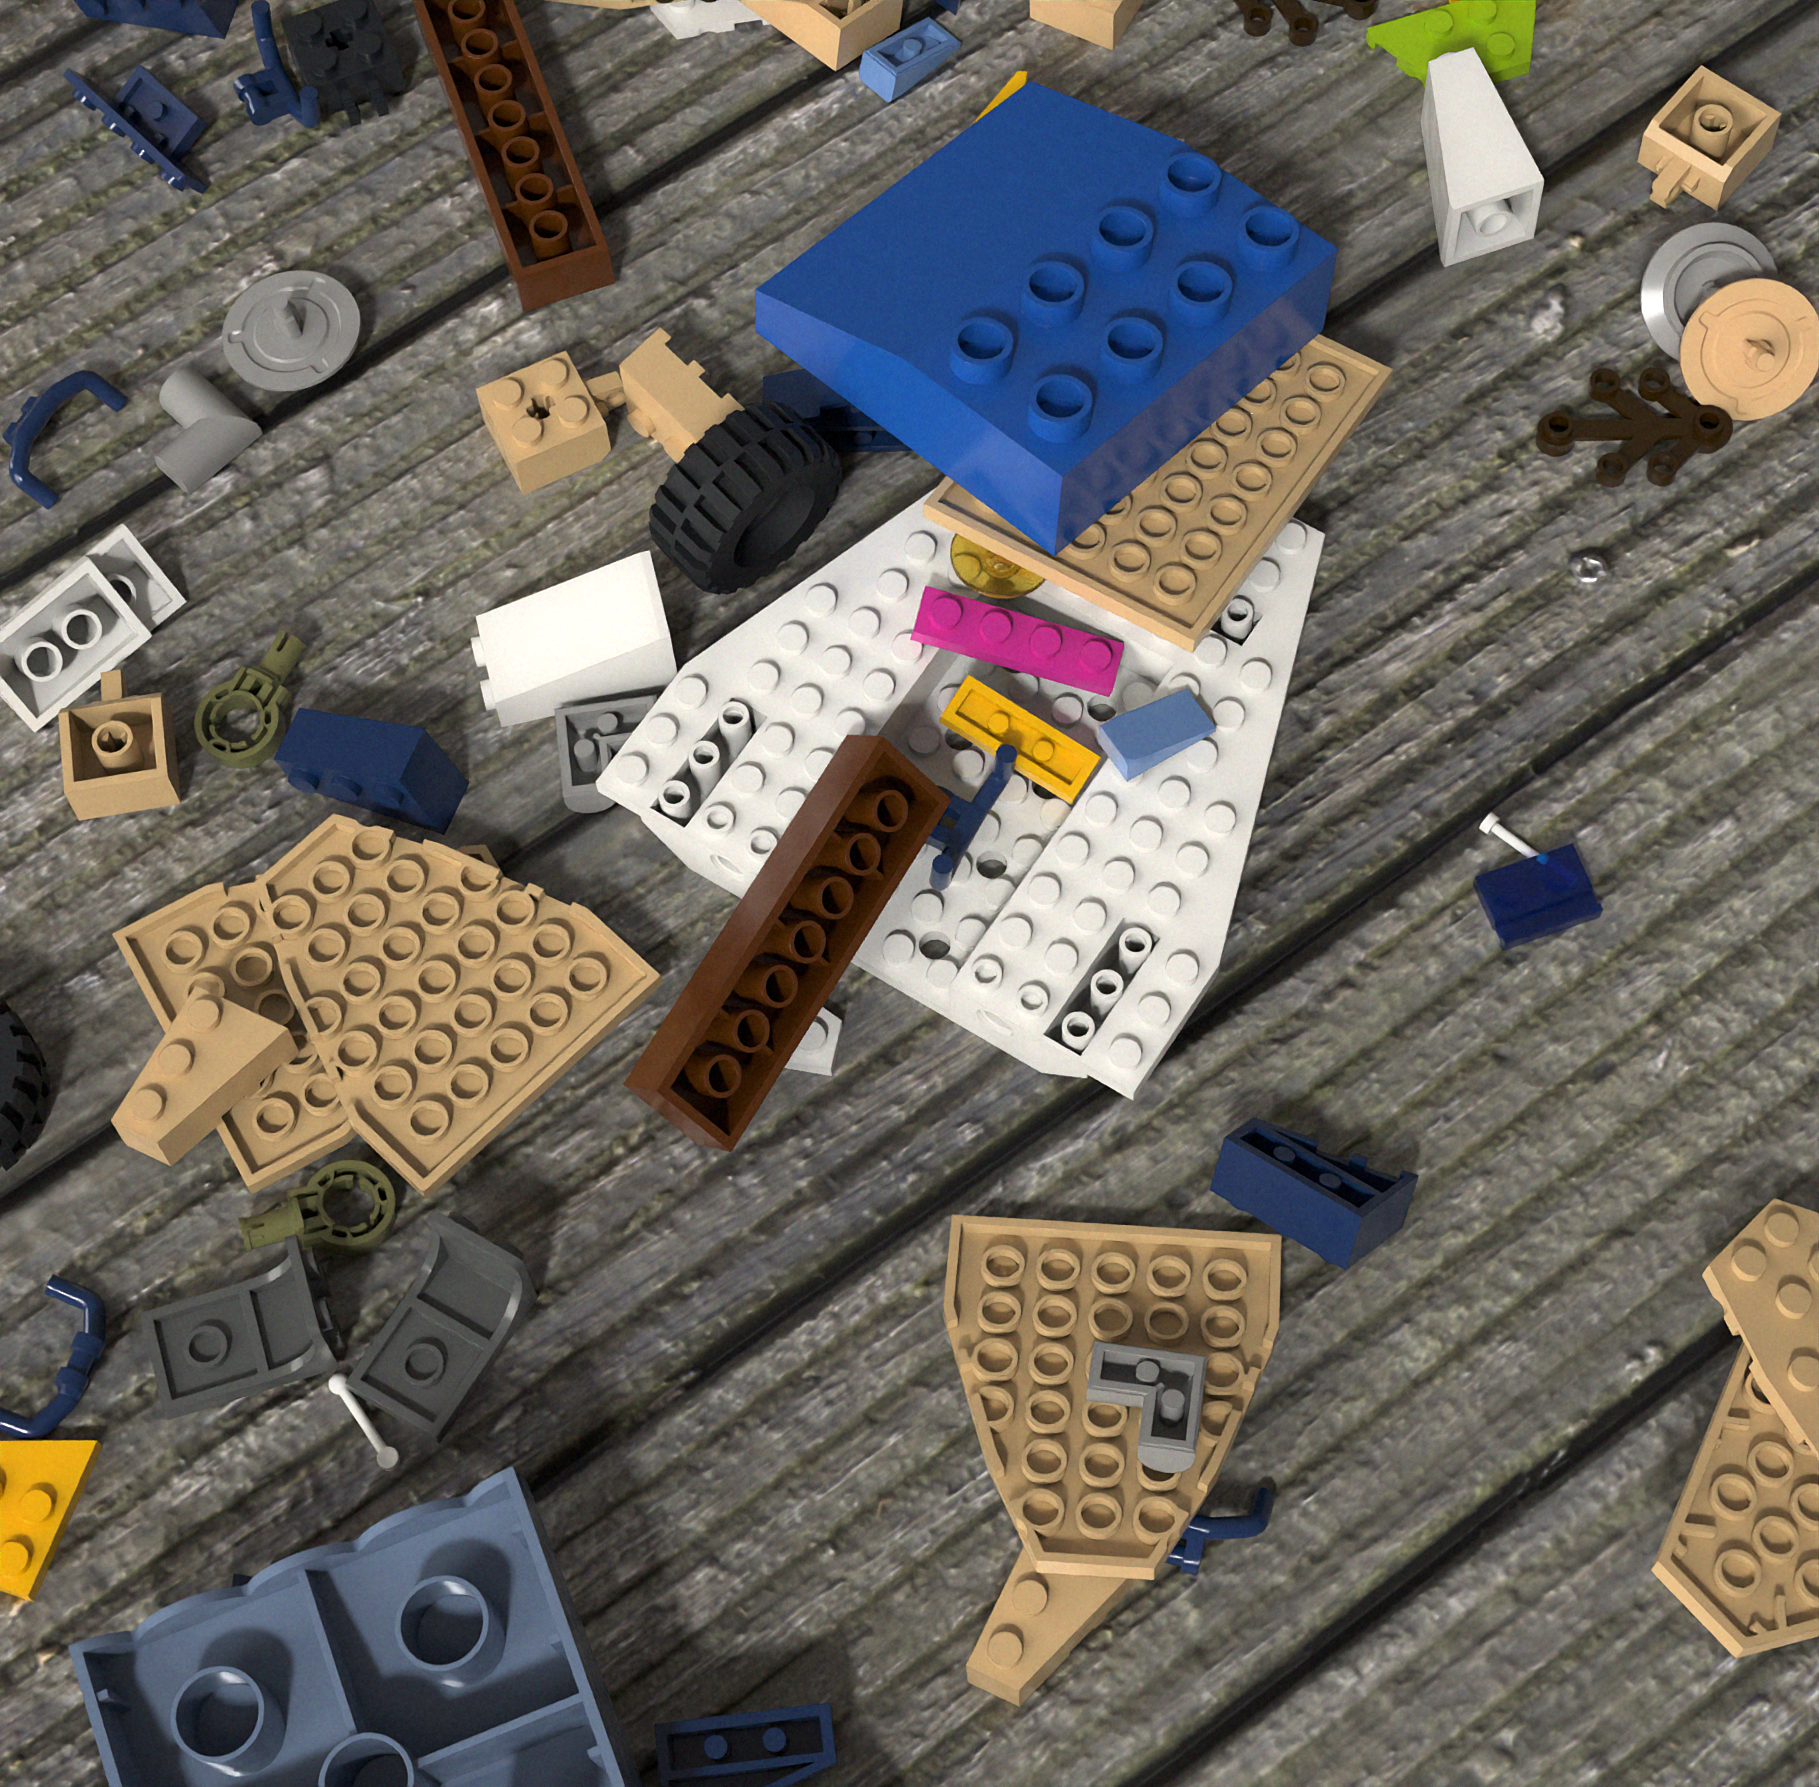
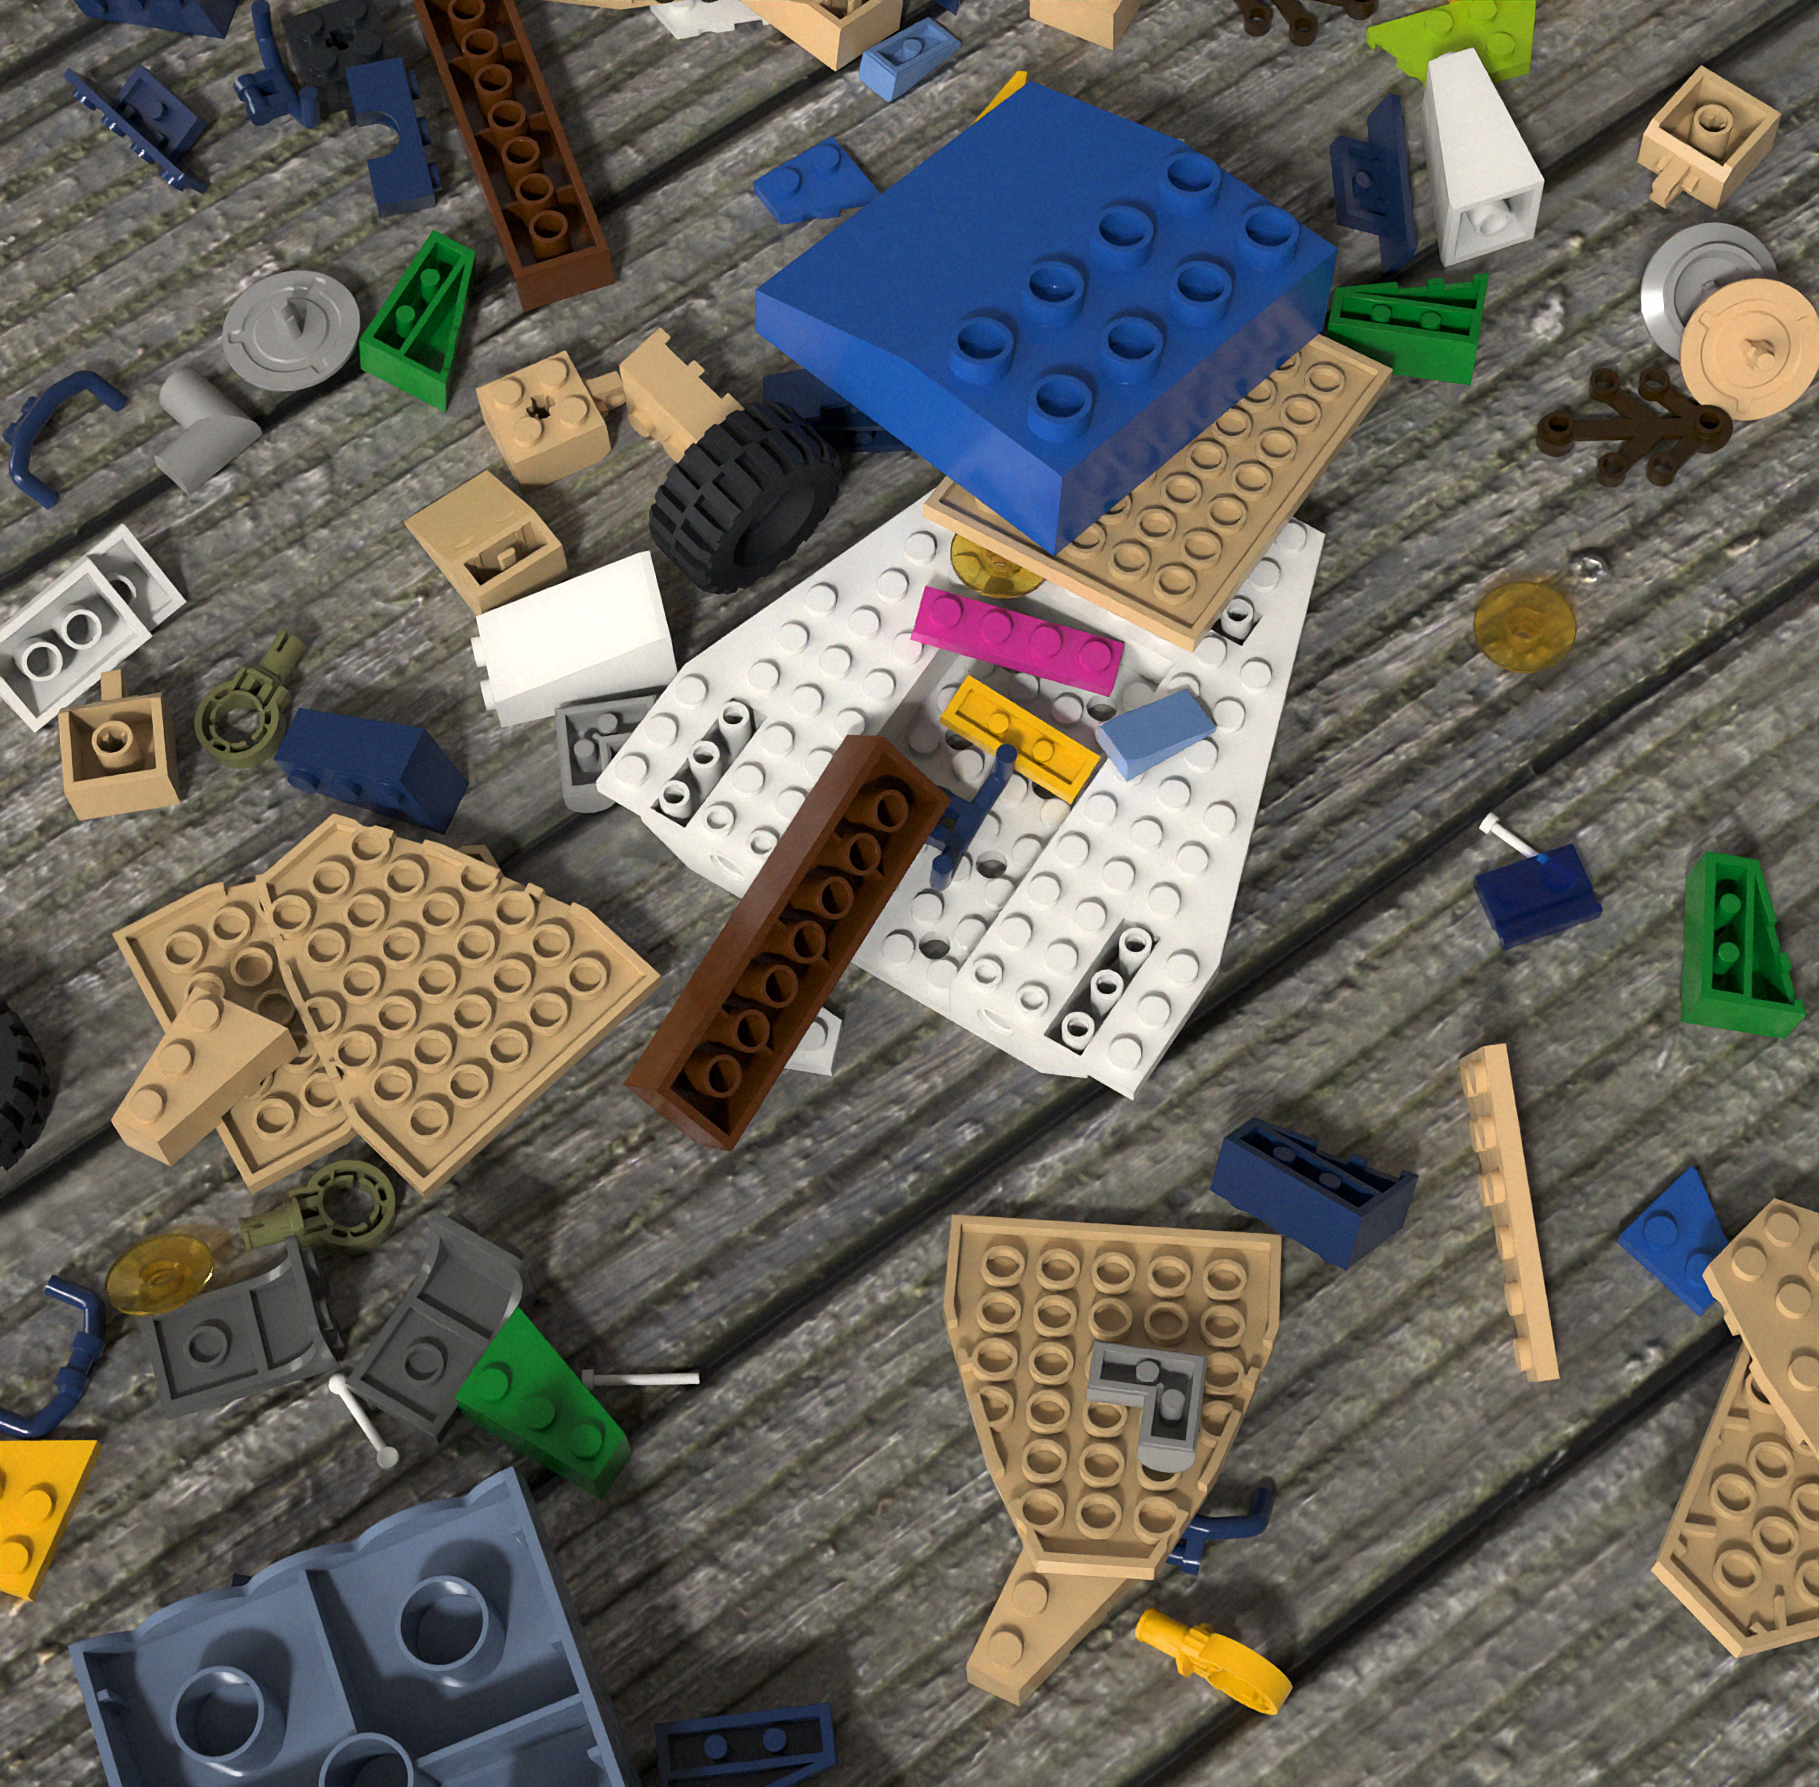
(159, 1274): none -> clear yellow dish
(384, 96): none -> dark blue arch
(423, 322): none -> green wedge
(489, 544): none -> tan slope
(543, 1409): none -> green wedge
(591, 1380): none -> white piece
(815, 185): none -> blue wing
(1217, 1659): none -> yellow pin
(1374, 184): none -> dark blue bracket
(1413, 329): none -> green wedge
(1506, 1190): none -> tan wing
(1528, 609): none -> clear yellow dish
(1679, 1240): none -> blue wing
(1732, 952): none -> green wedge

